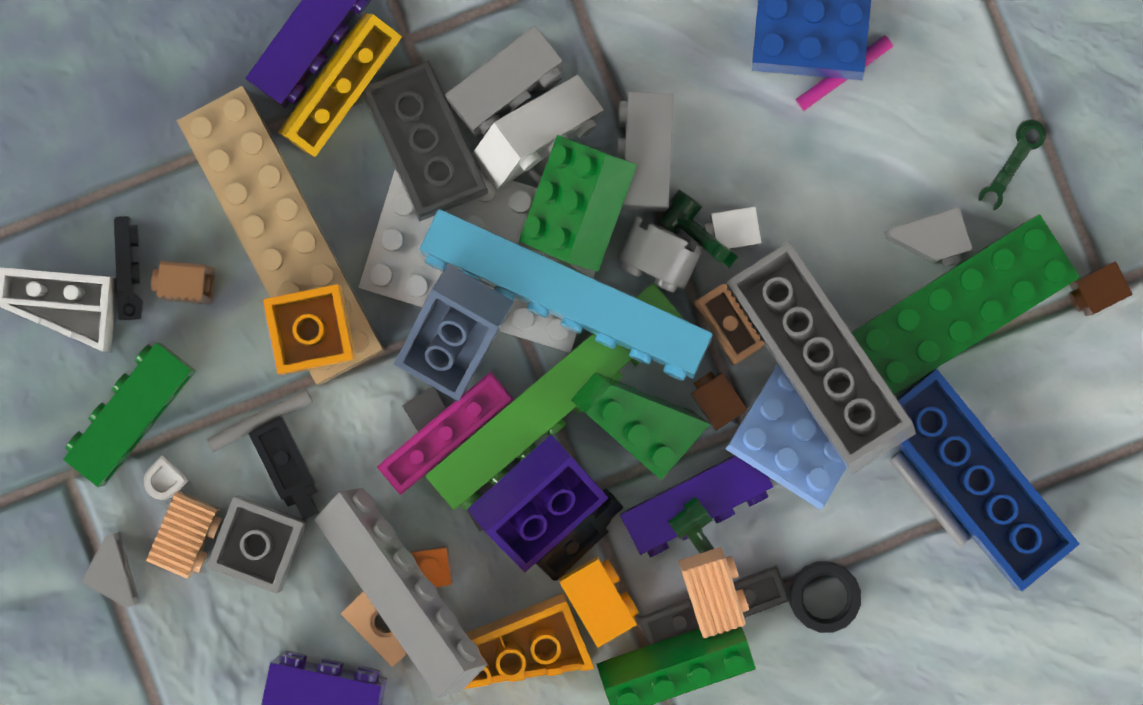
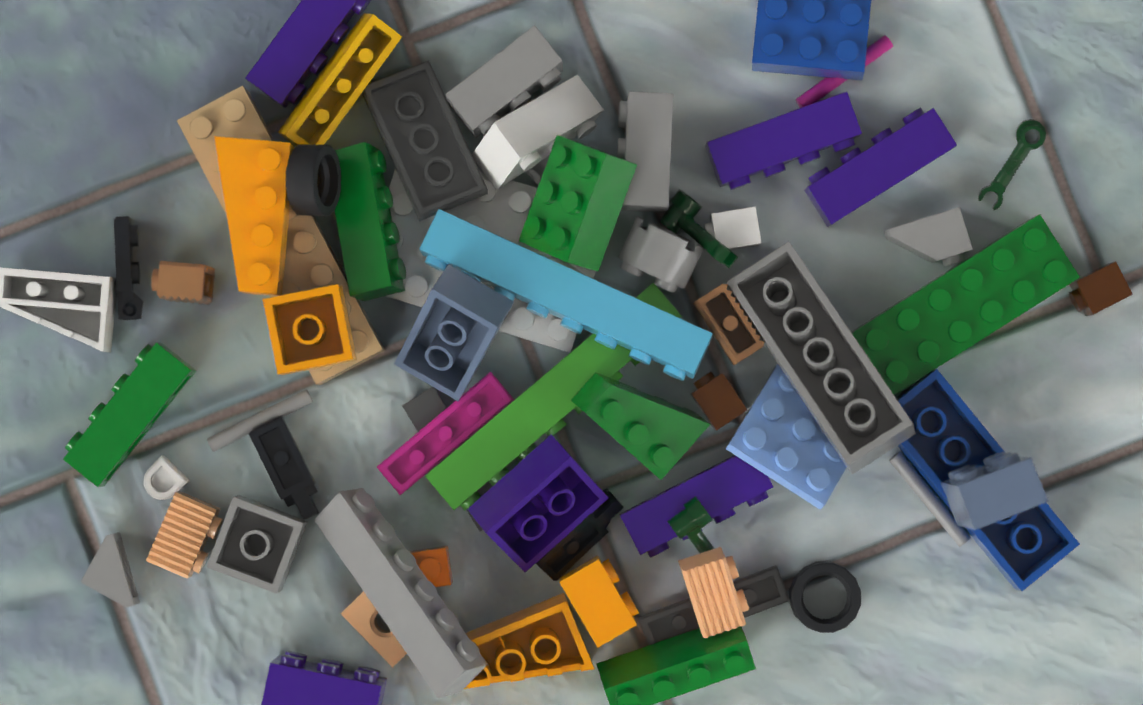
(256, 210): none -> light orange wedge
(313, 180): none -> black tyre
(366, 225): none -> green brick
(782, 140): none -> dark purple brick
(880, 166): none -> dark purple brick
(993, 491): none -> sand blue brick

